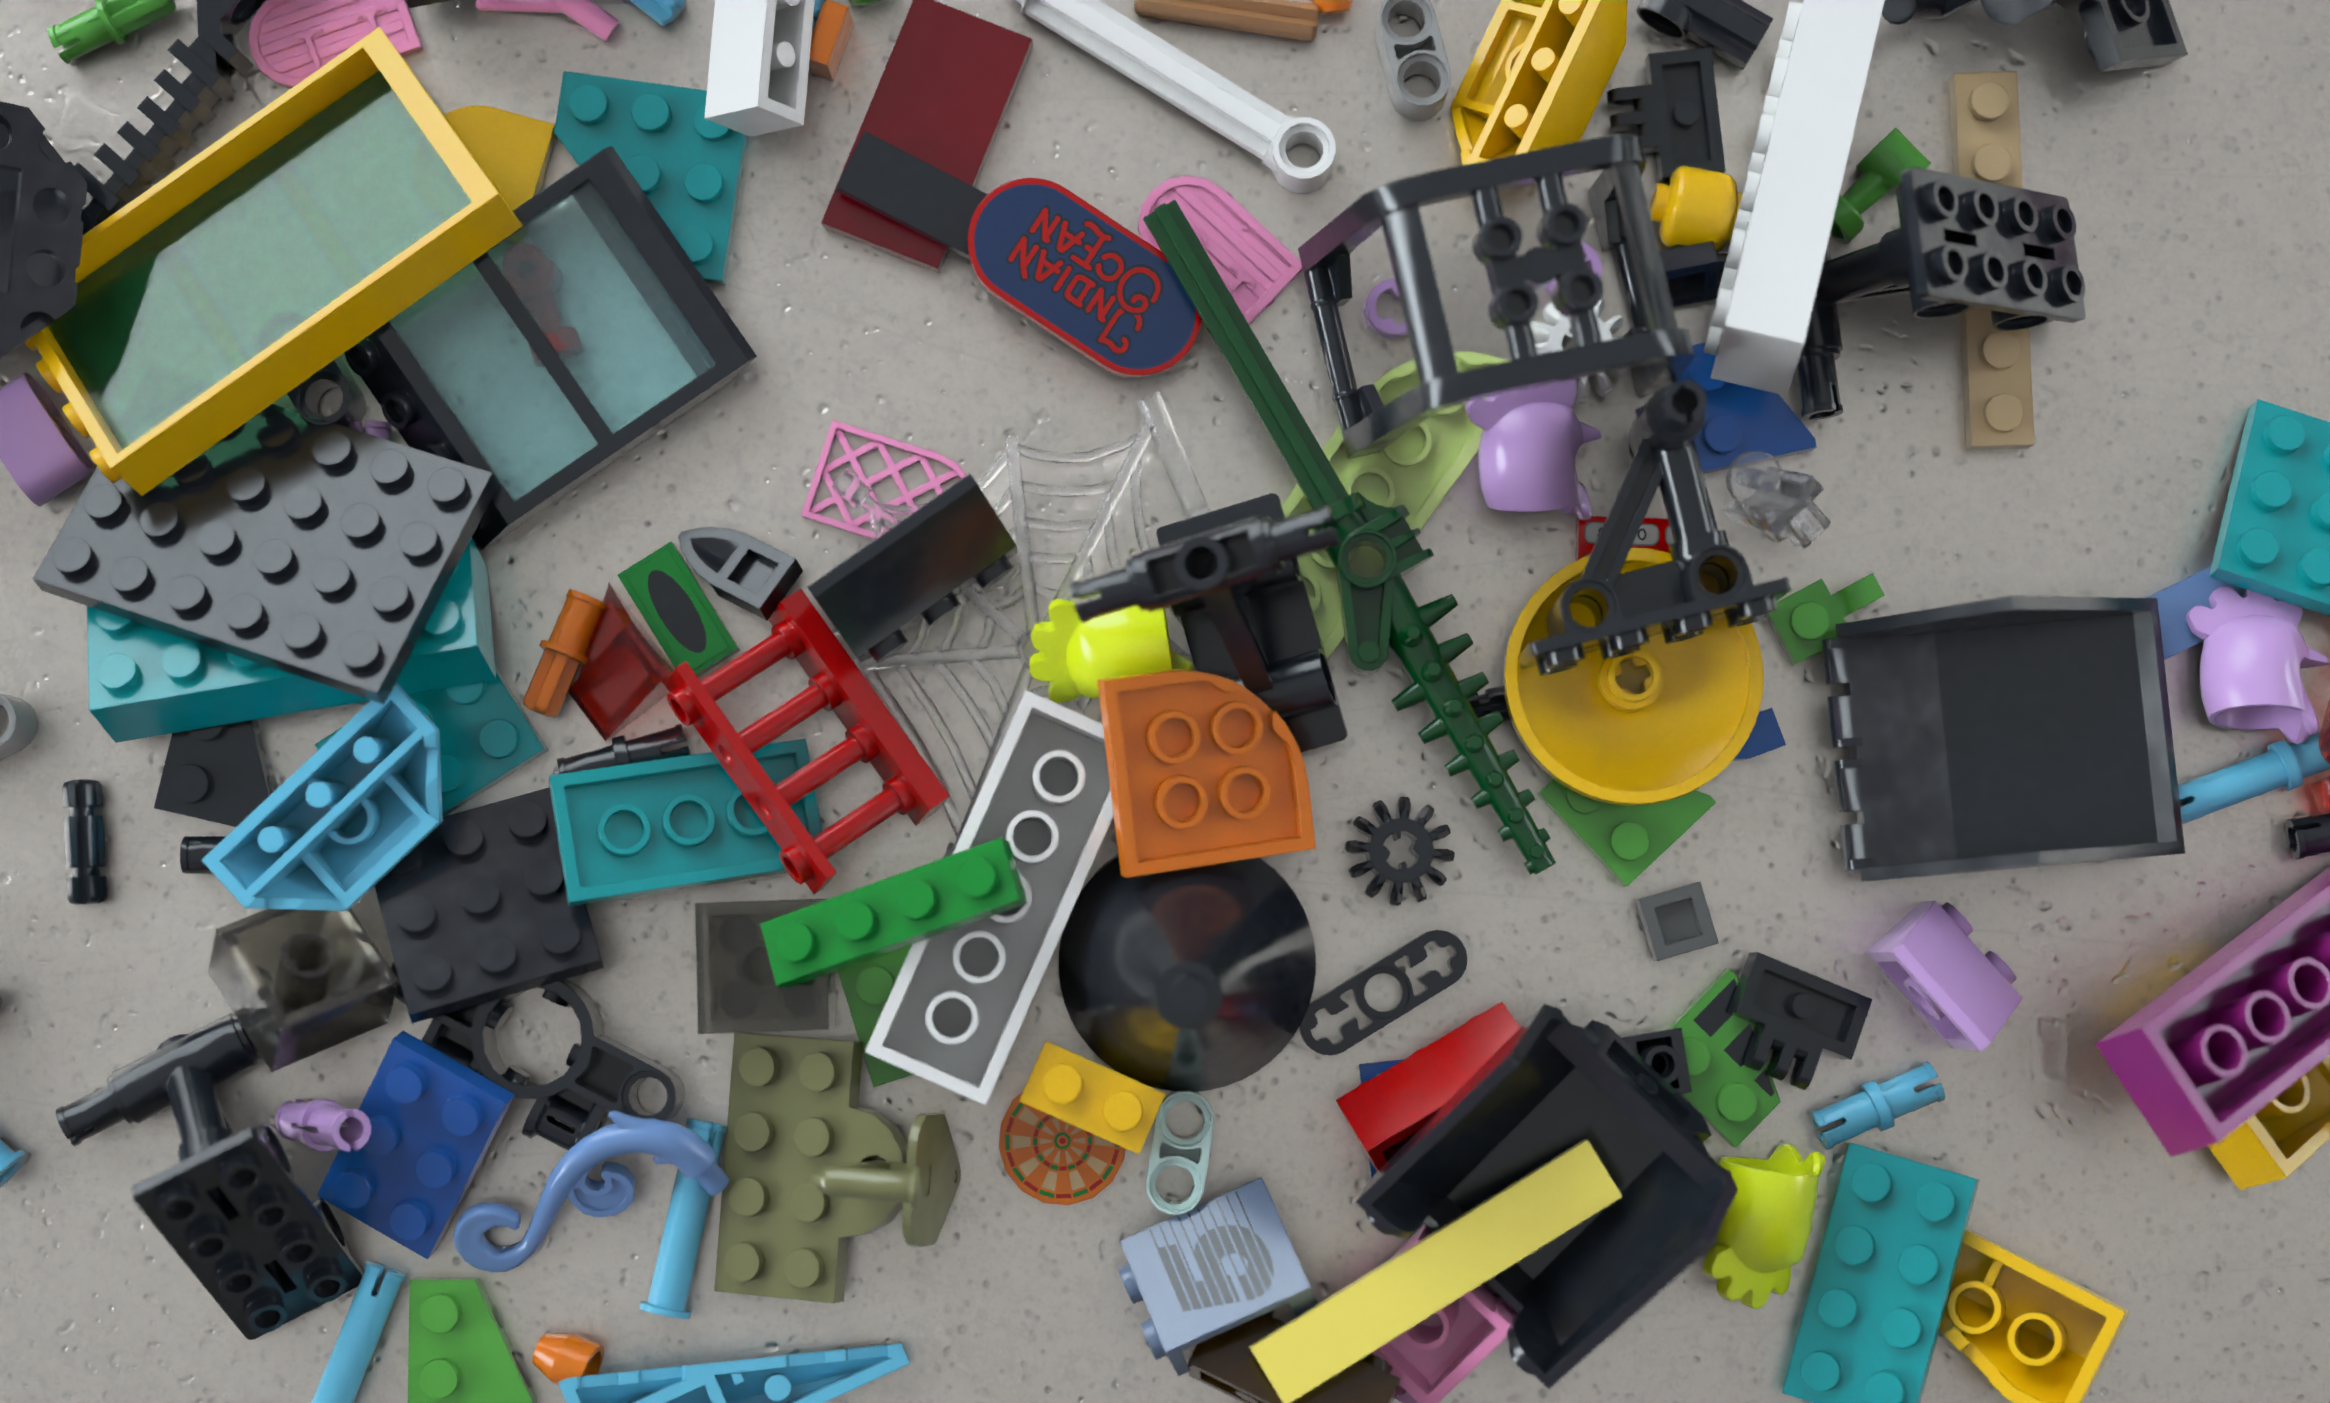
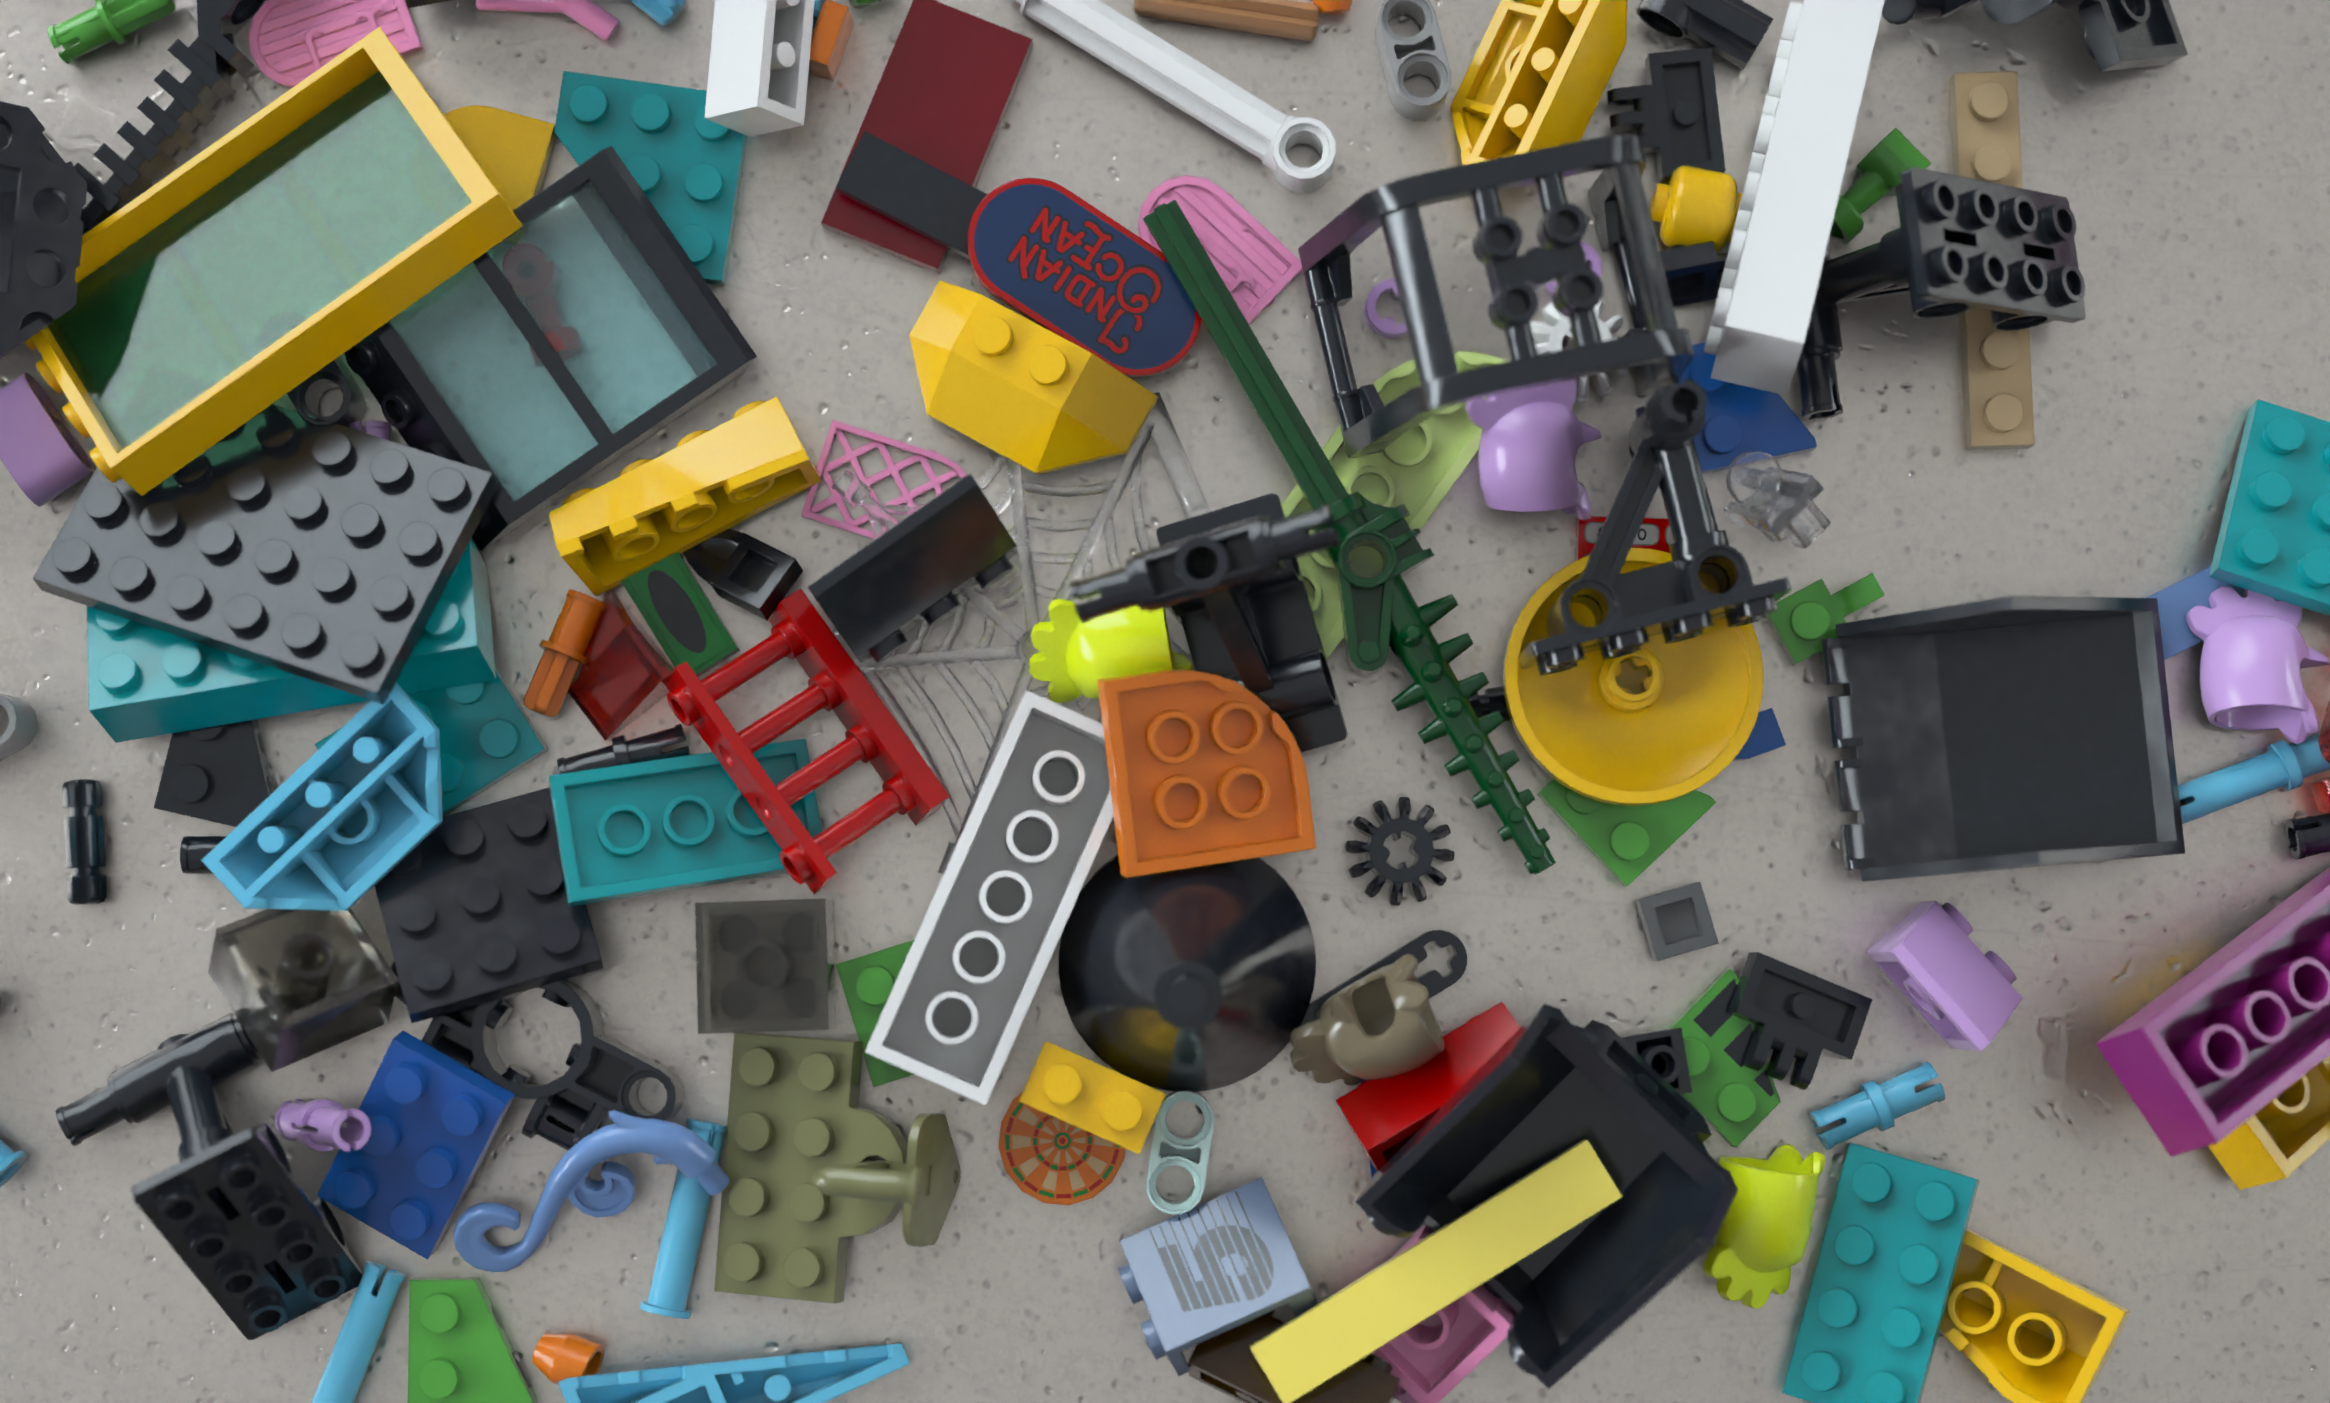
(683, 496): none -> yellow wedge
(893, 913): green plate -> none
(1022, 385): none -> yellow wedge
(1370, 1029): none -> dark tan piece

